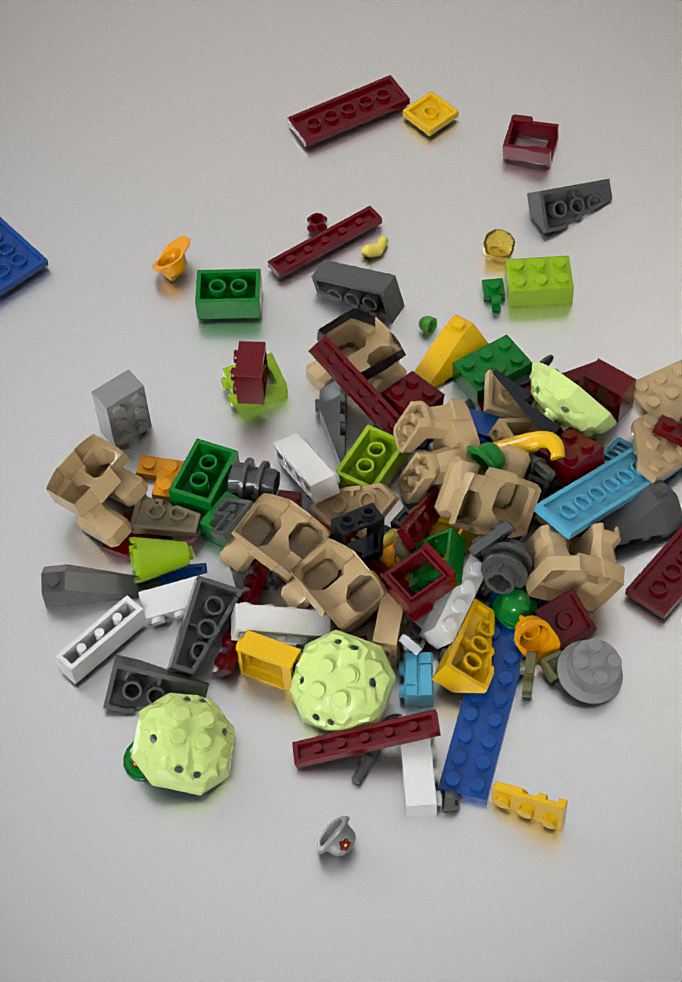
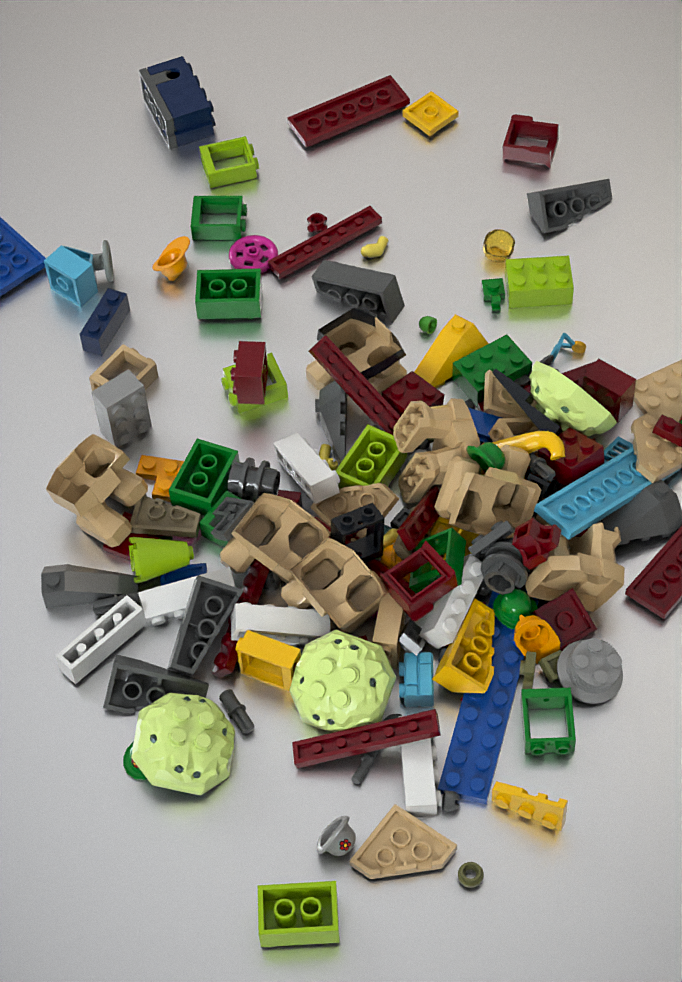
(74, 272): none -> medium azure piece
(104, 322): none -> dark blue brick
(104, 605): none -> dark grey axle
(117, 359): none -> tan window
(177, 102): none -> dark blue piece
(218, 205): none -> green window
(225, 150): none -> lime window
(236, 711): none -> dark grey axle
(259, 241): none -> dark pink plate
(298, 914): none -> lime brick
(324, 453): none -> light yellow arm
(401, 847): none -> tan plate
(470, 867): none -> olive plate
(535, 541): none -> dark red brick
(548, 699): none -> green window
(576, 346): none -> medium azure piece

